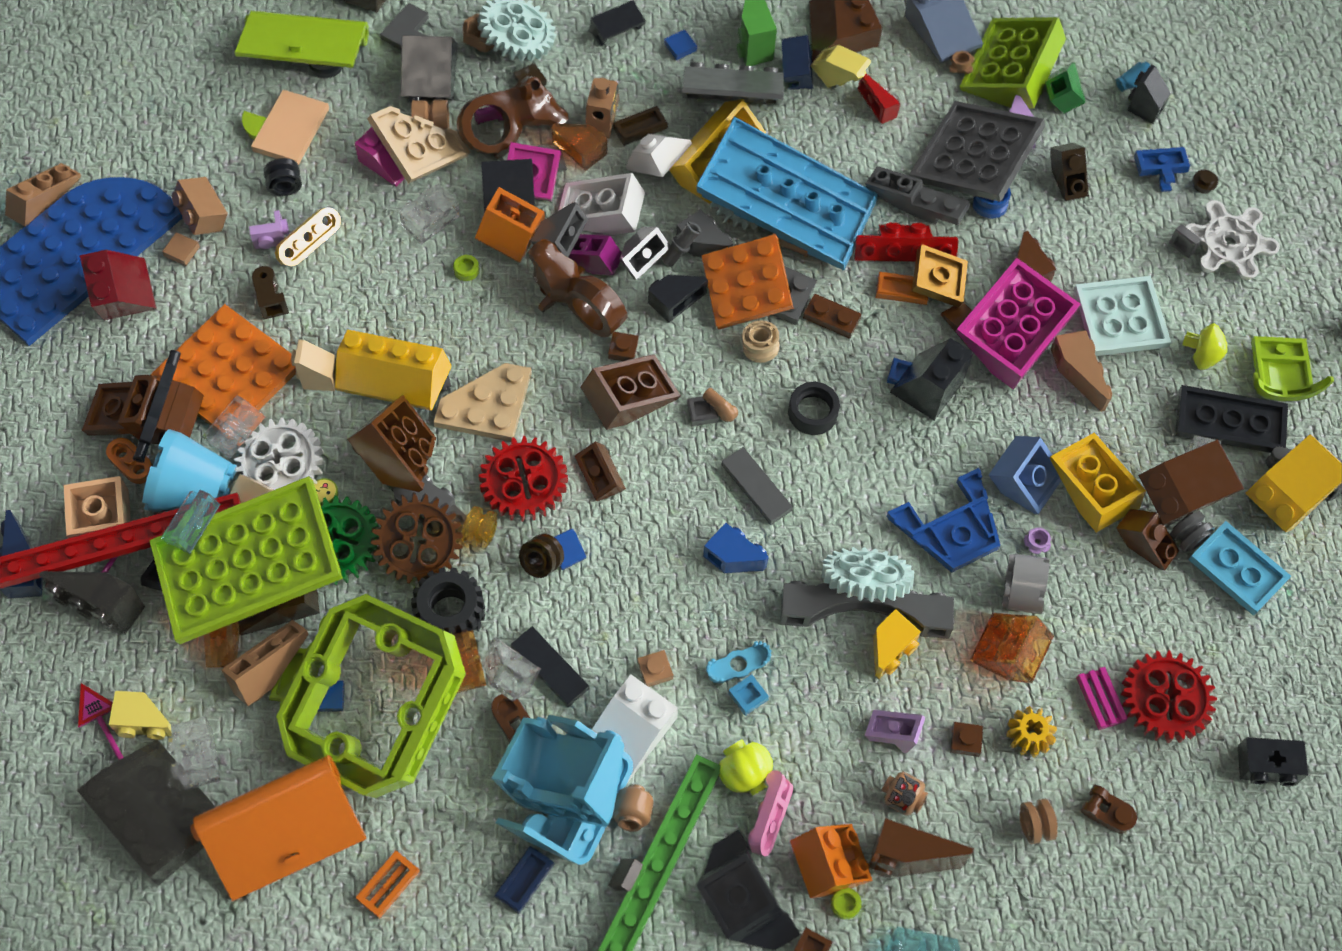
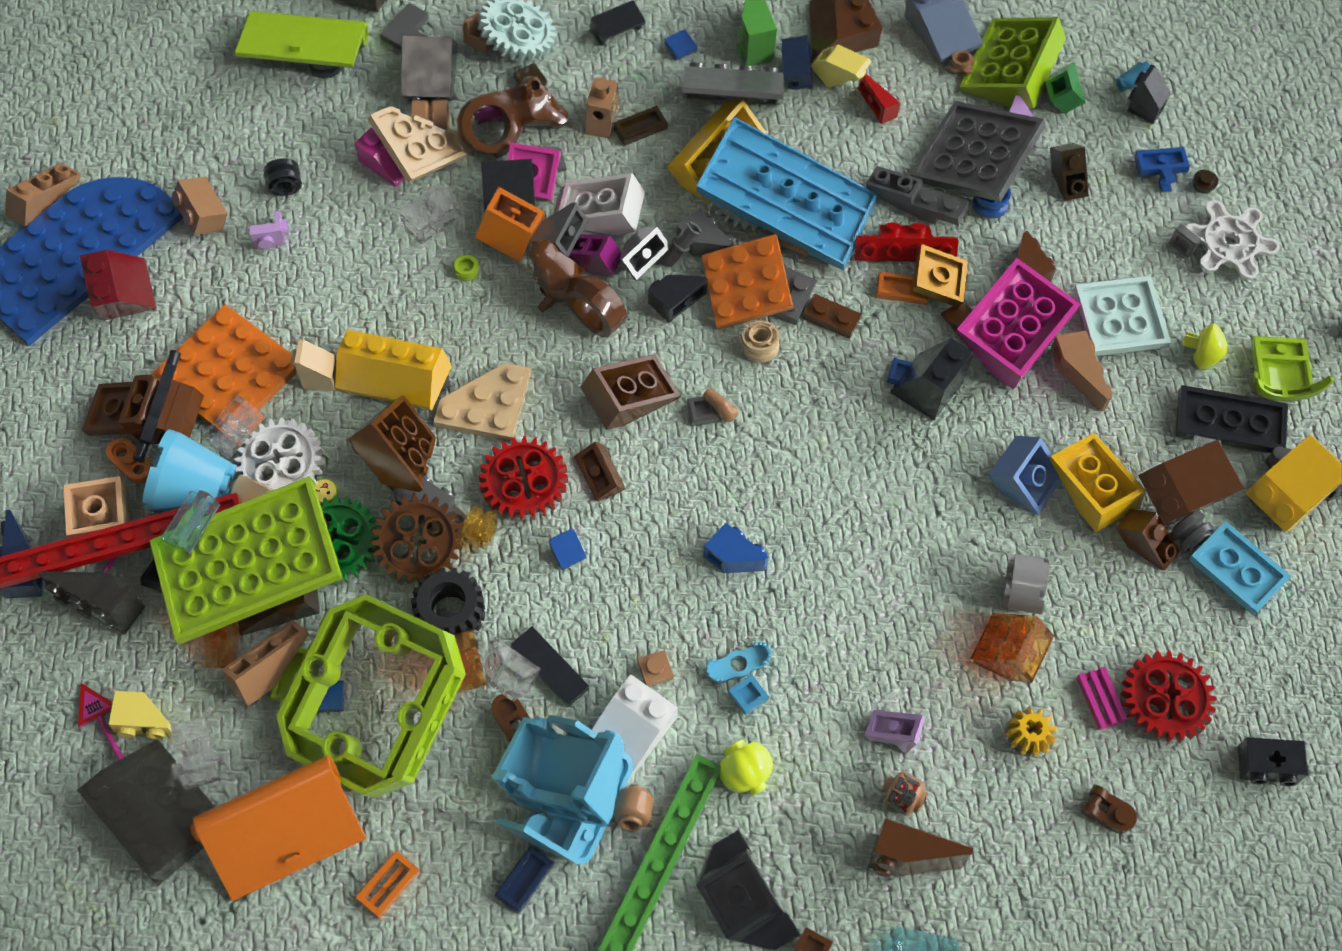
(181, 249): medium nougat tile -> none
(252, 123): lime tile -> none
(265, 287): dark brown leg -> none
(290, 126): light nougat tile -> none
(317, 233): plate -> none
(541, 555): dark brown wheel -> none
(580, 143): clear orange slope -> none
(623, 346): reddish brown plate -> none
(625, 875): dark brown tile -> none
(657, 154): white slope -> none
(757, 486): dark grey tile -> none
(770, 814): bright pink plate -> none
(807, 604): dark grey arch -> none
(817, 390): black tyre -> none
(830, 859): orange slope -> none
(845, 903): lime tile -> none
(867, 574): light aqua gear -> none
(893, 640): yellow slope -> none
(958, 535): blue wing -> none
(966, 739): reddish brown plate -> none
(1038, 821): medium nougat wheel -> none
(1041, 535): lavender plate -> none

